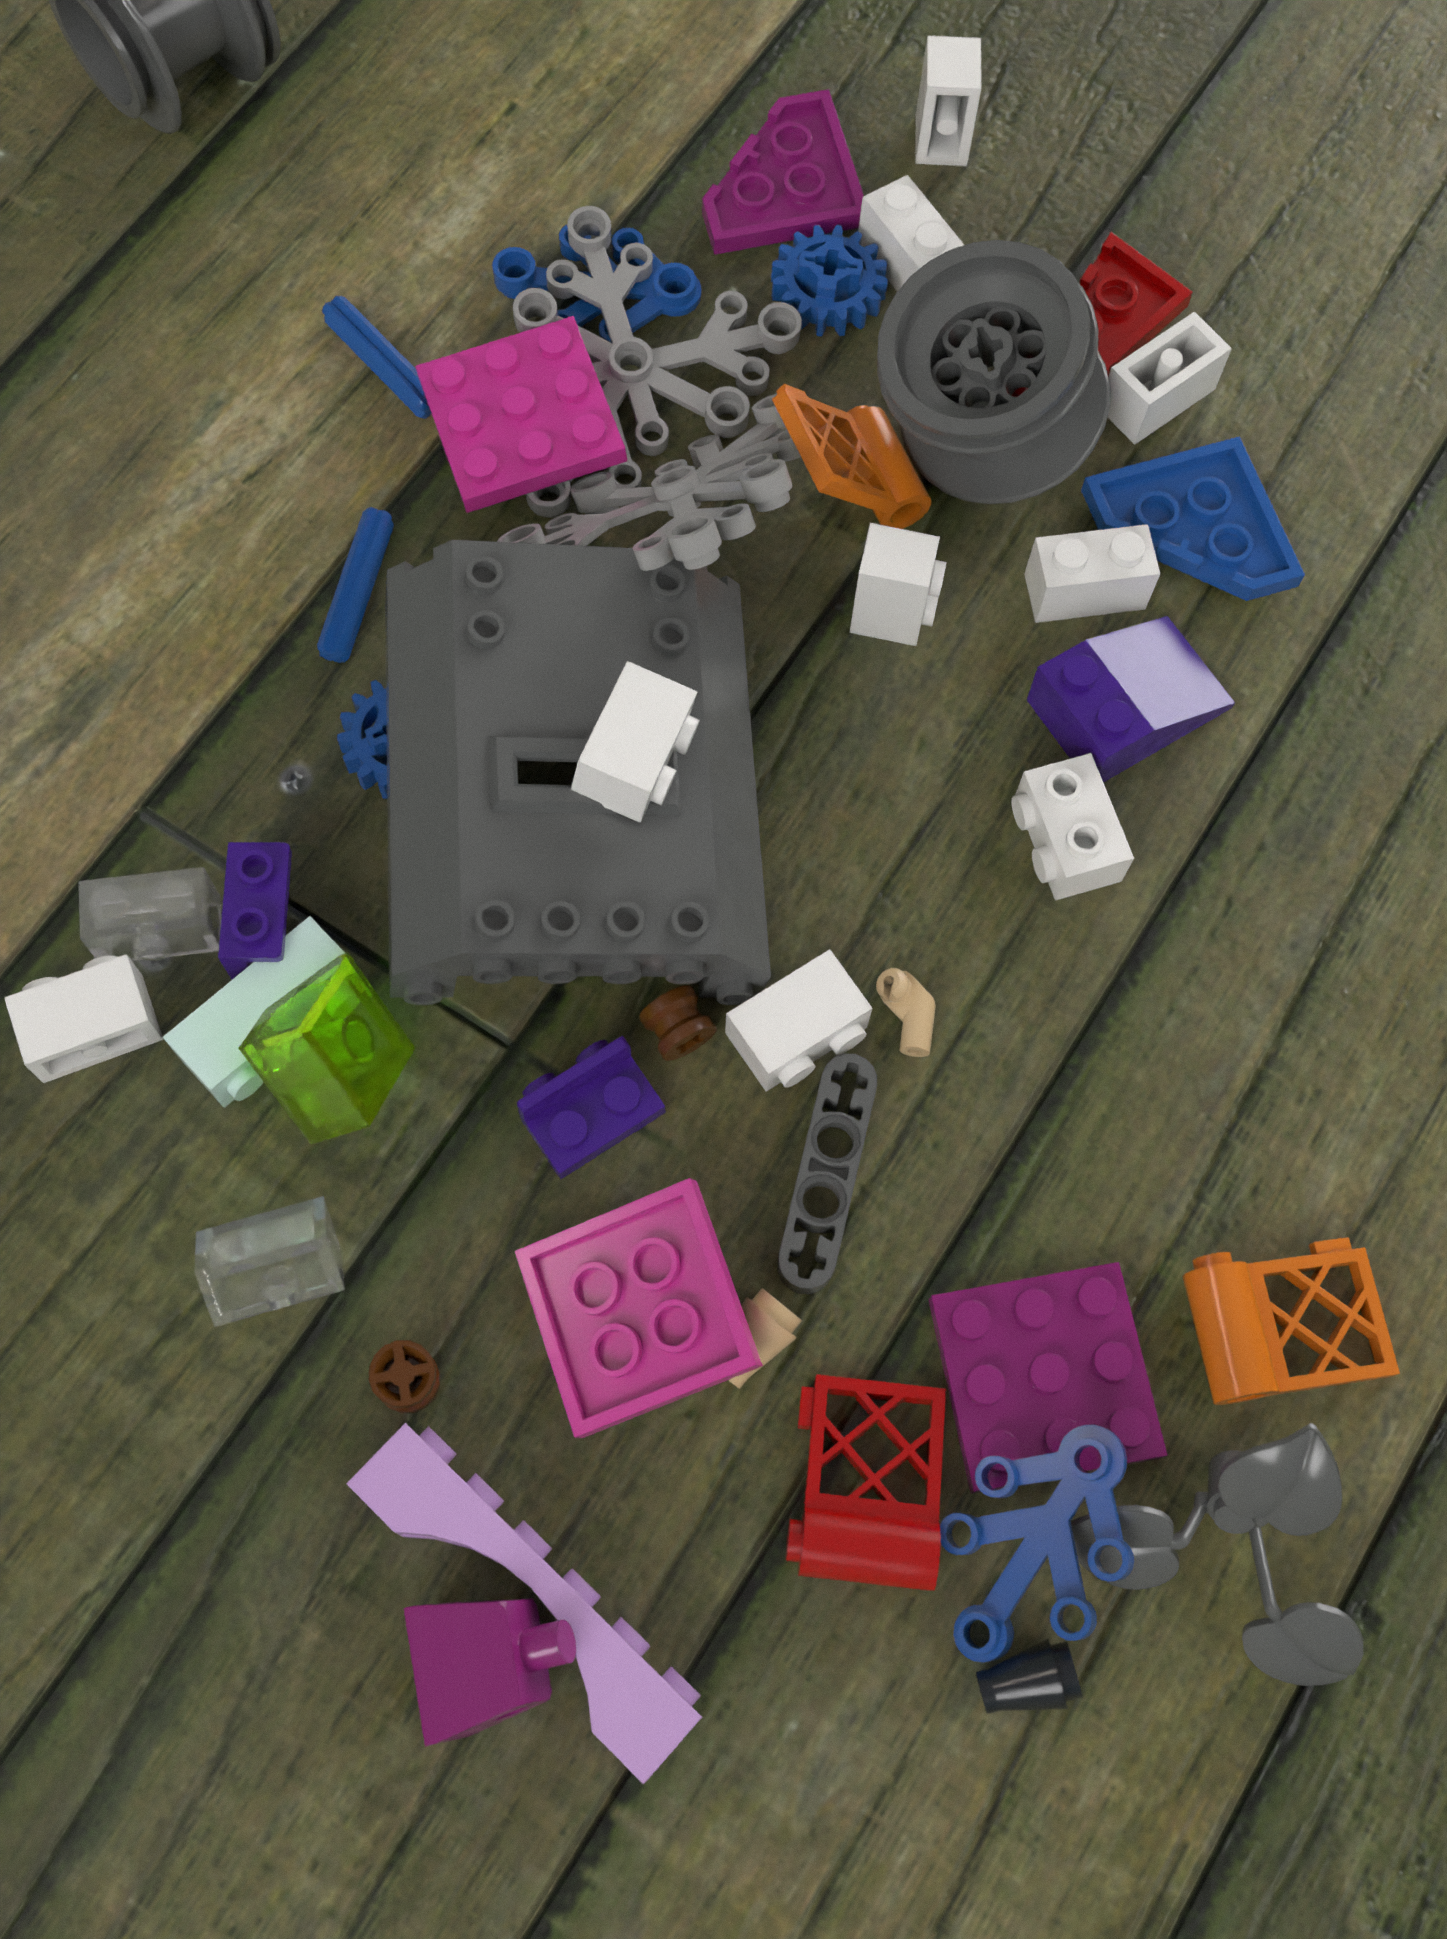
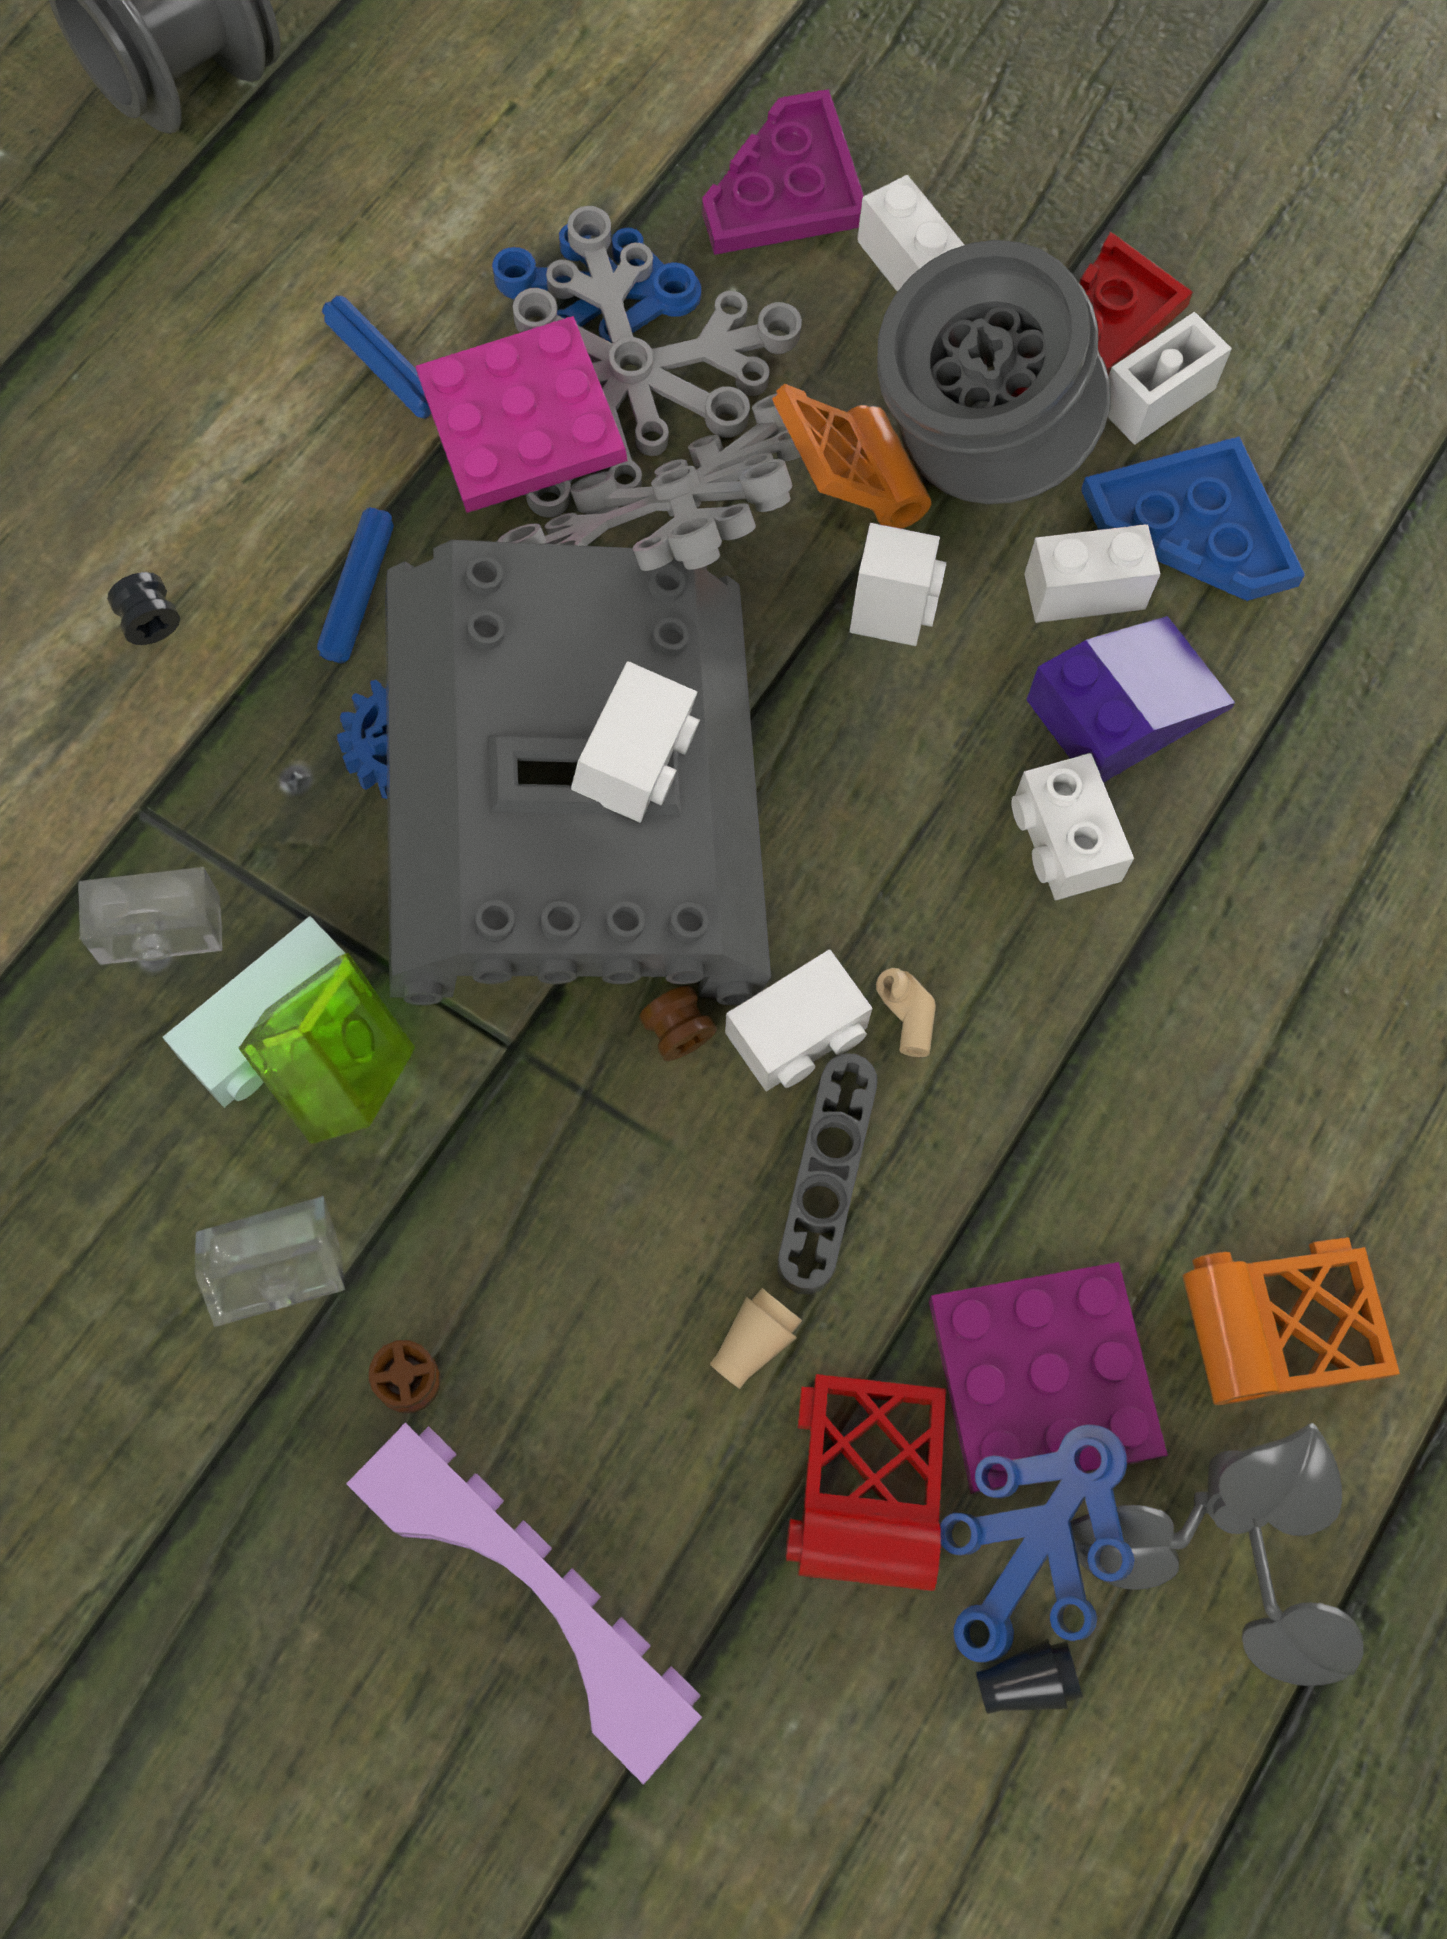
(83, 1017): white brick -> none
(143, 608): none -> black wheel
(254, 904): dark purple bracket -> none
(481, 1663): magenta torso -> none
(589, 1106): dark purple bracket -> none
(637, 1308): dark pink plate -> none
(830, 279): blue gear -> none
(948, 100): white brick -> none

